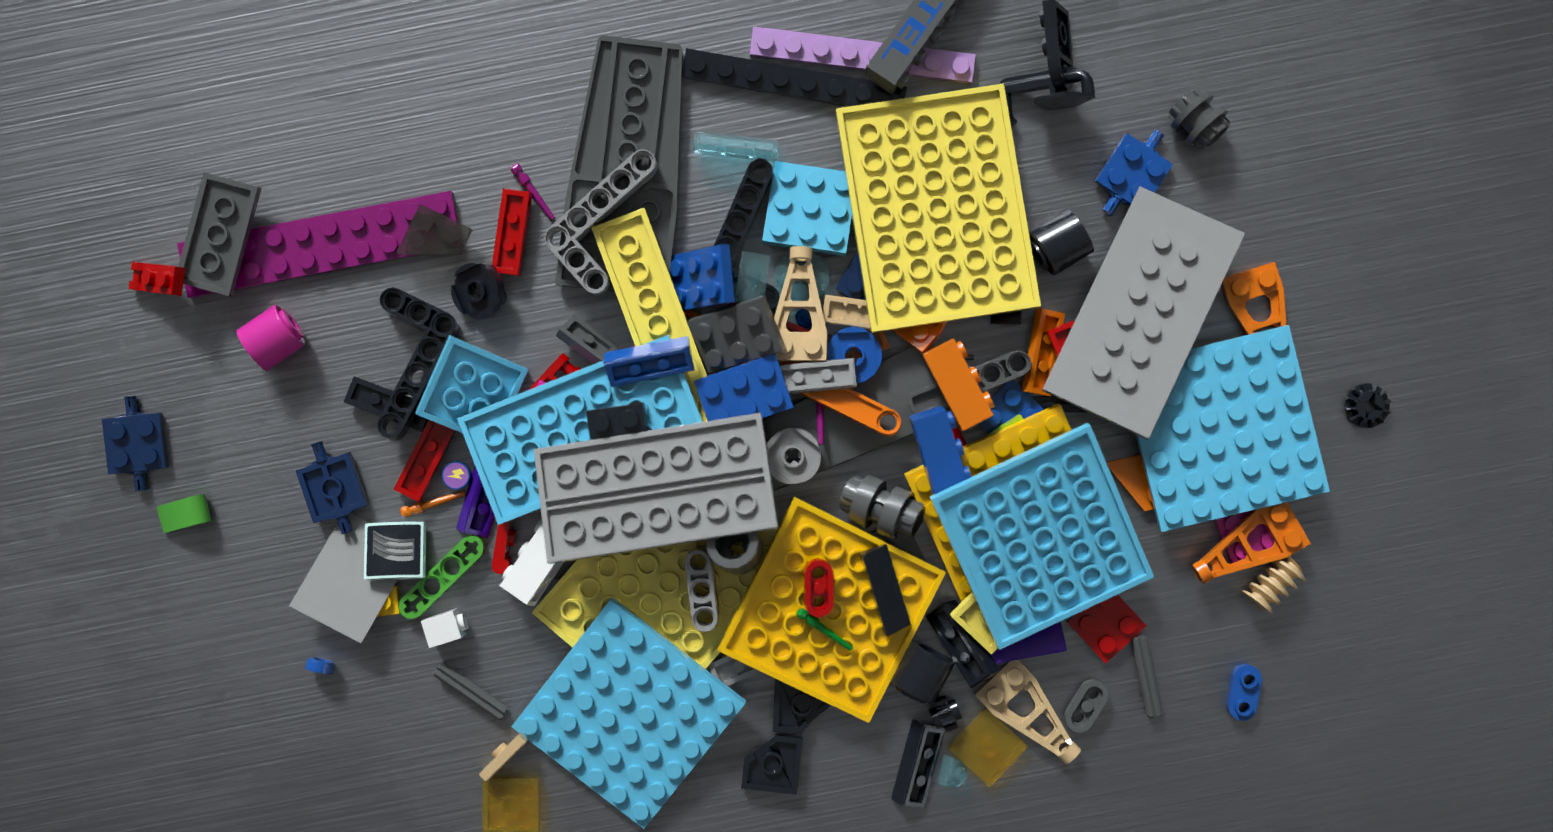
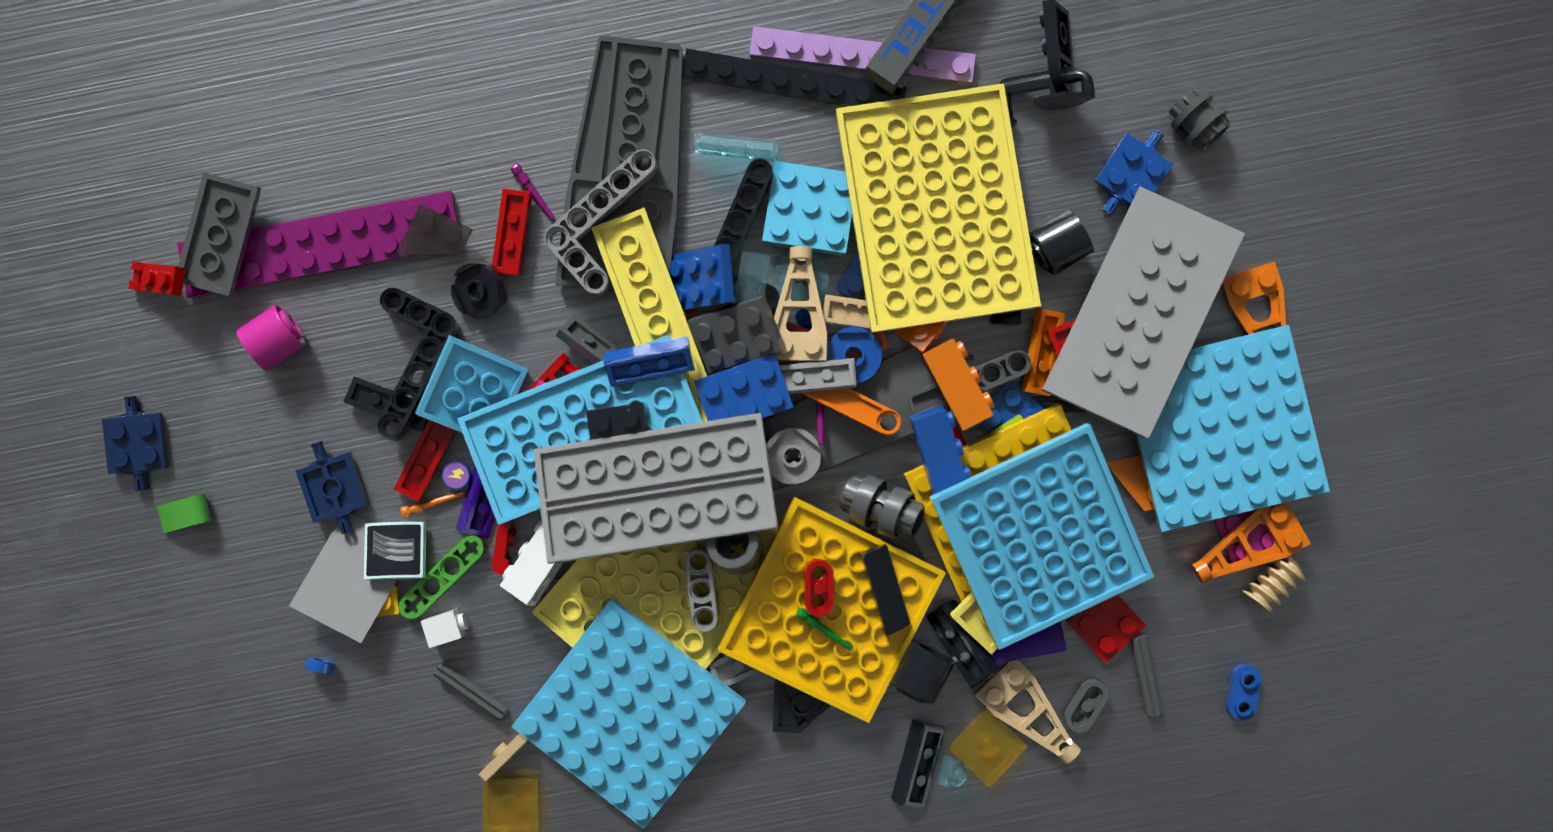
(774, 765): black plate -> none
(945, 714): black gear -> none
(1357, 412): black gear -> none

